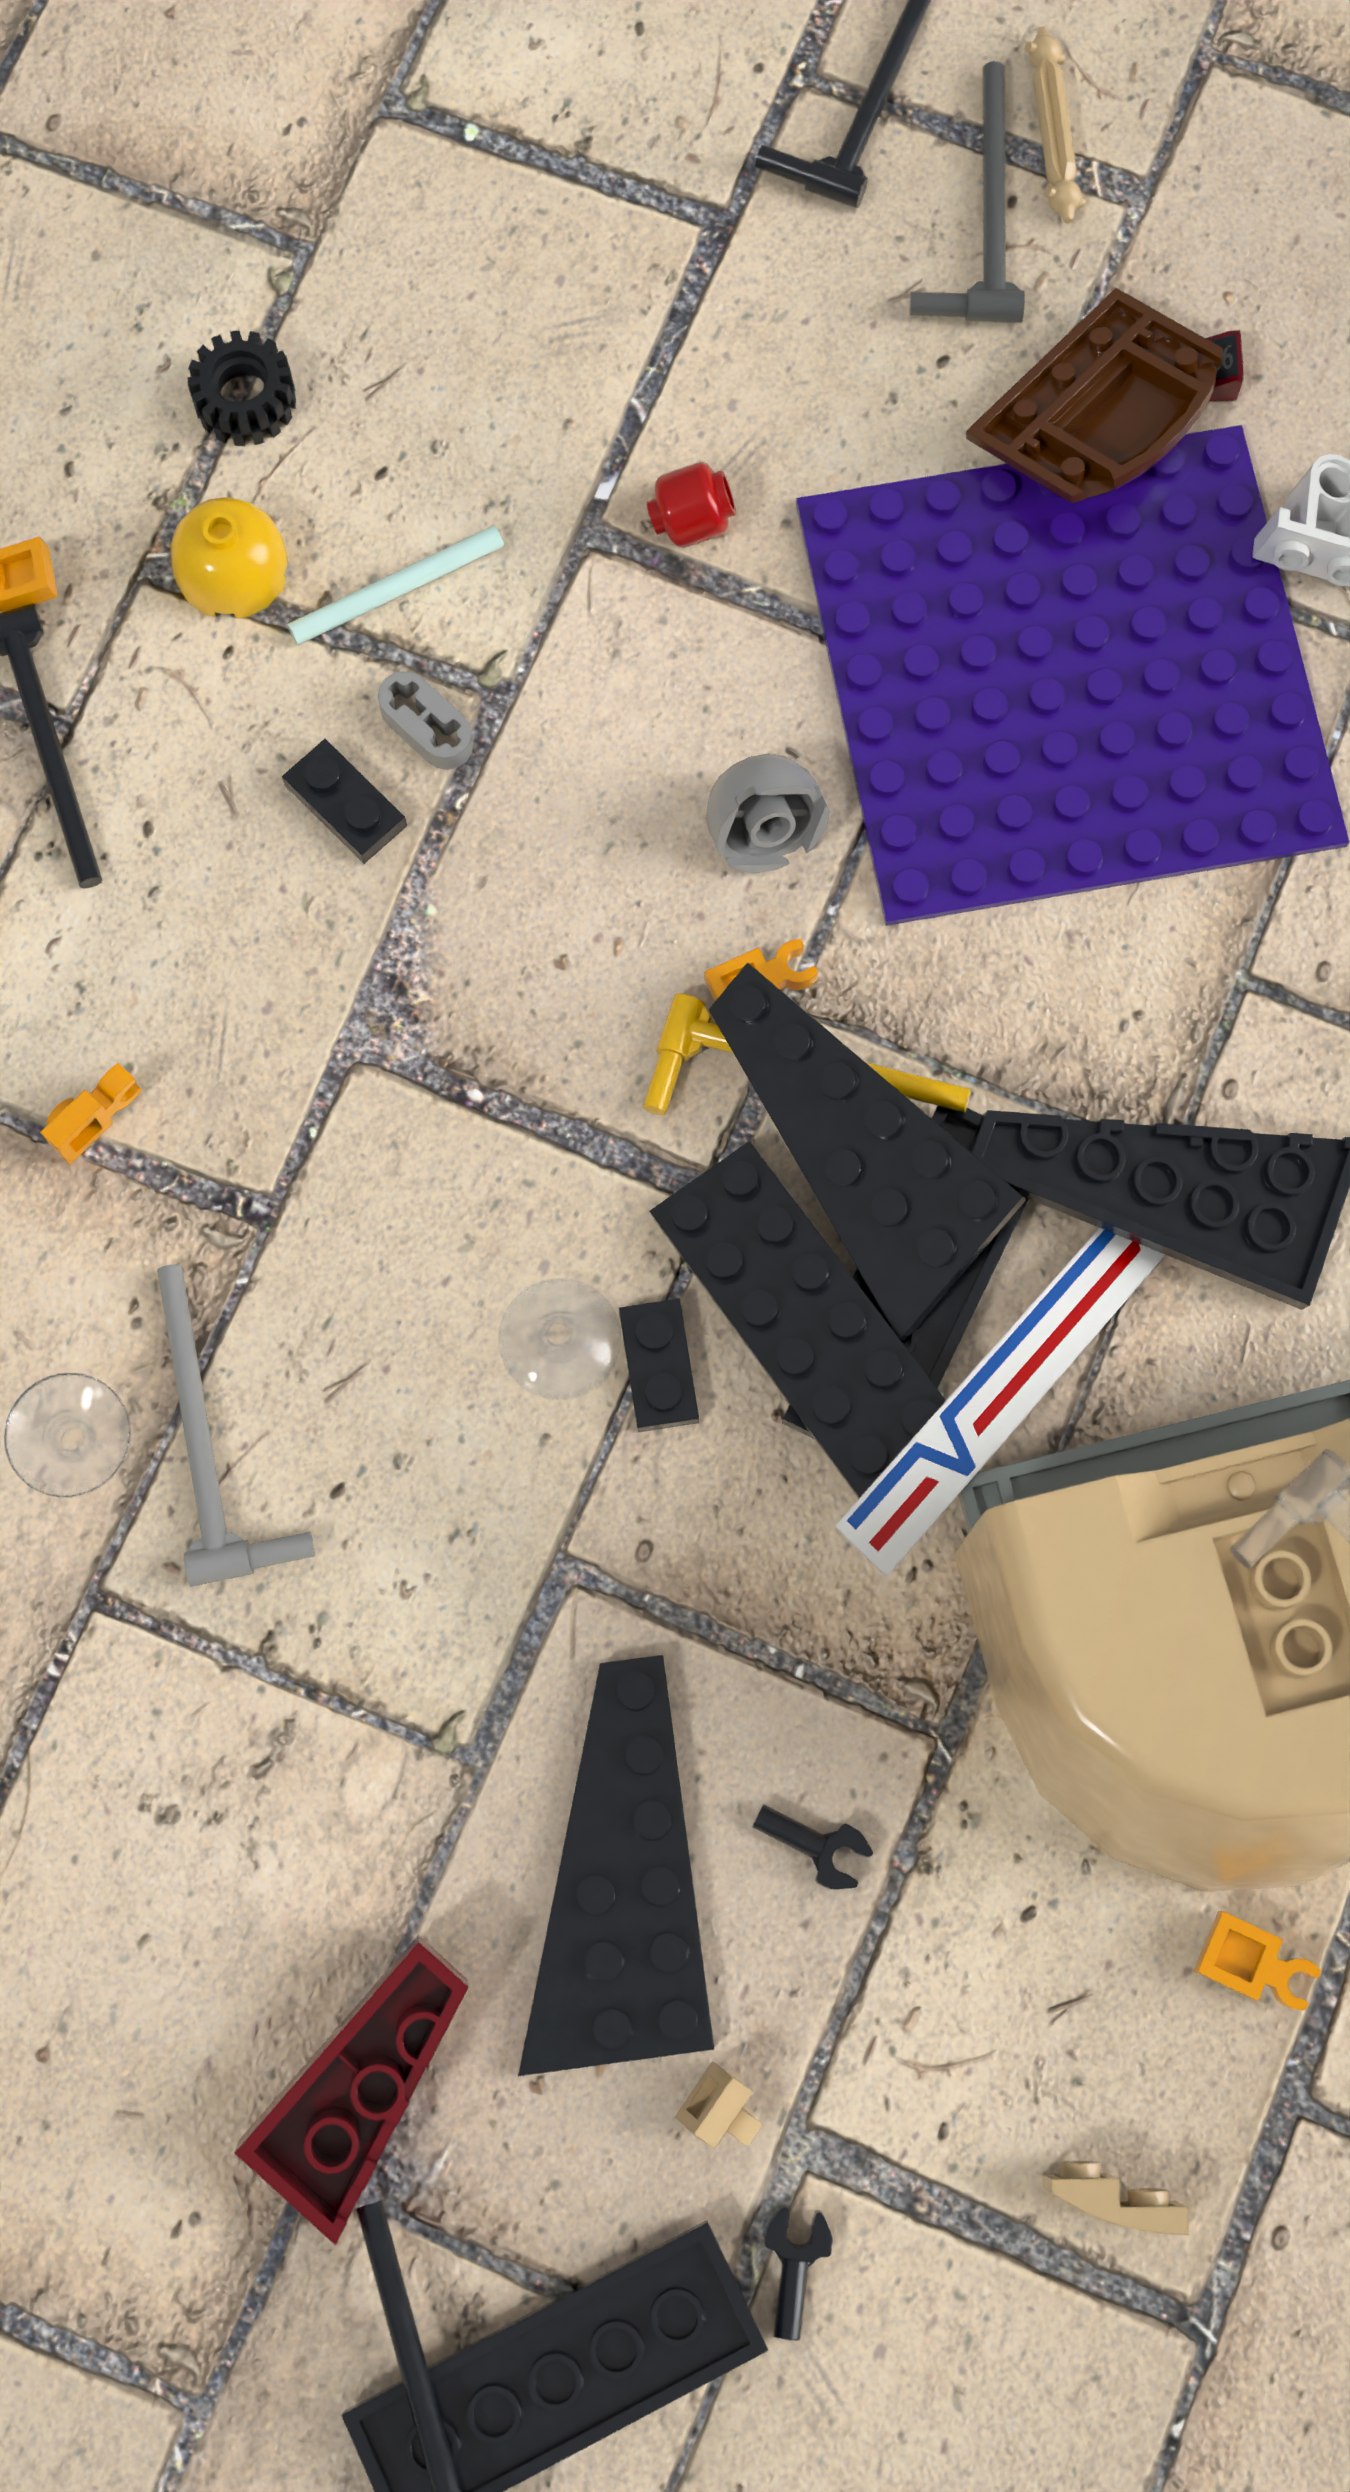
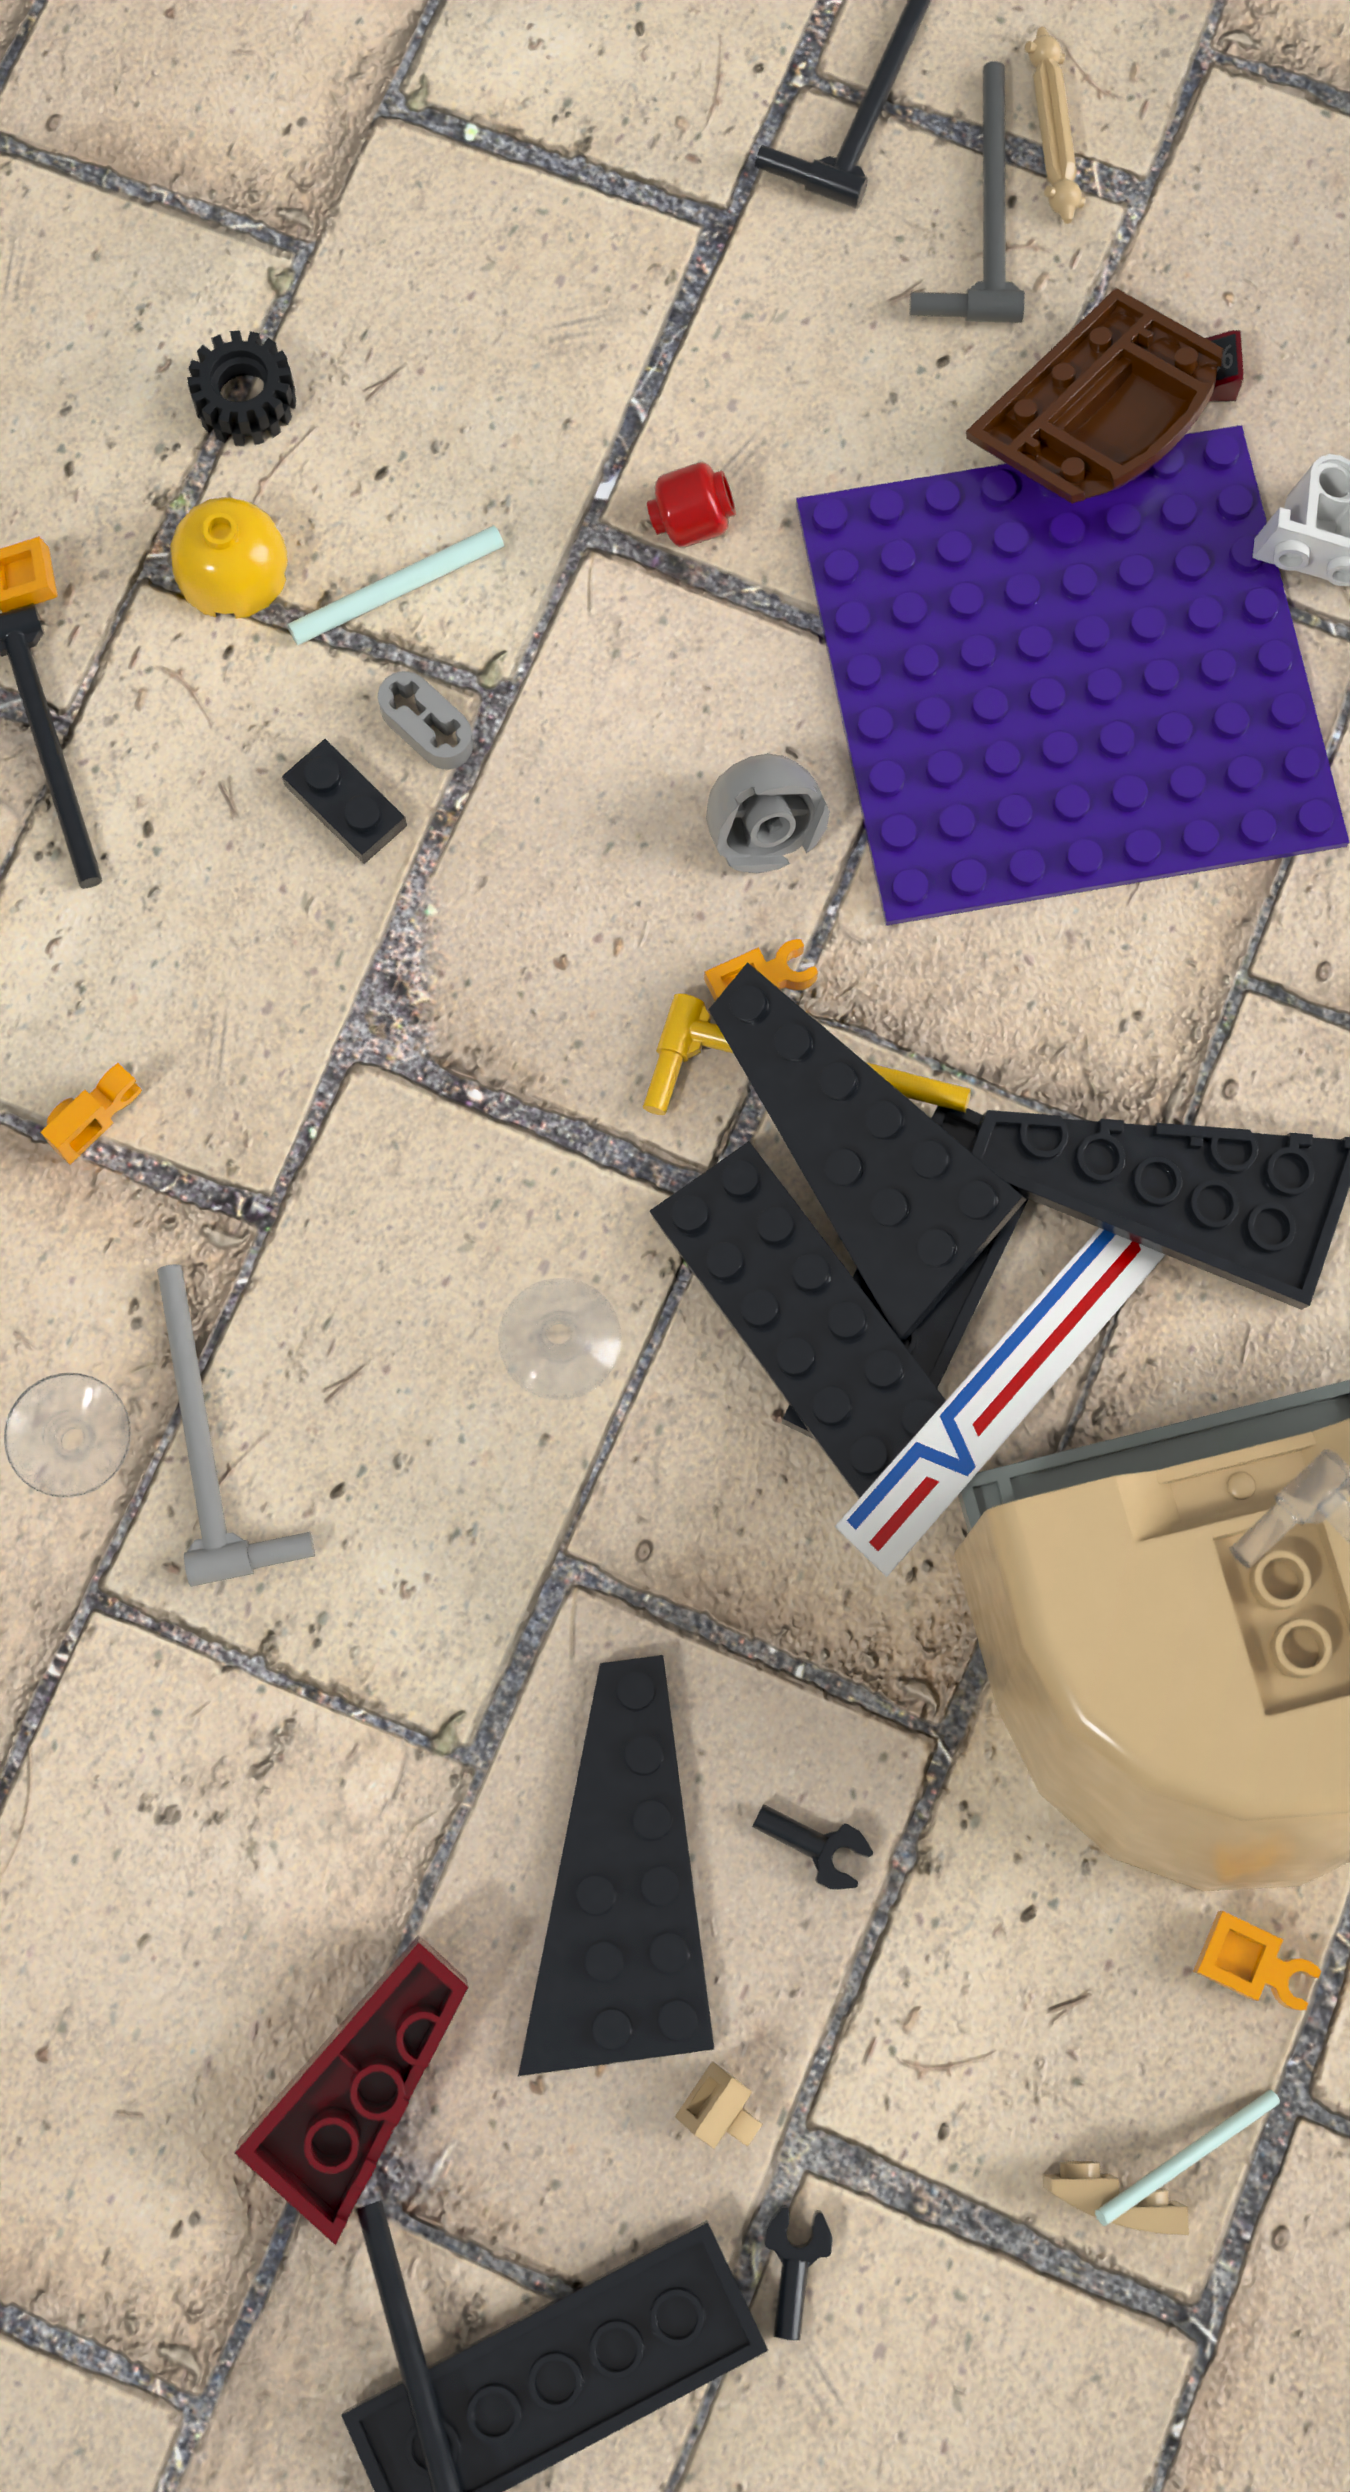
(658, 1365): black plate -> none
(1186, 2157): none -> light aqua axle

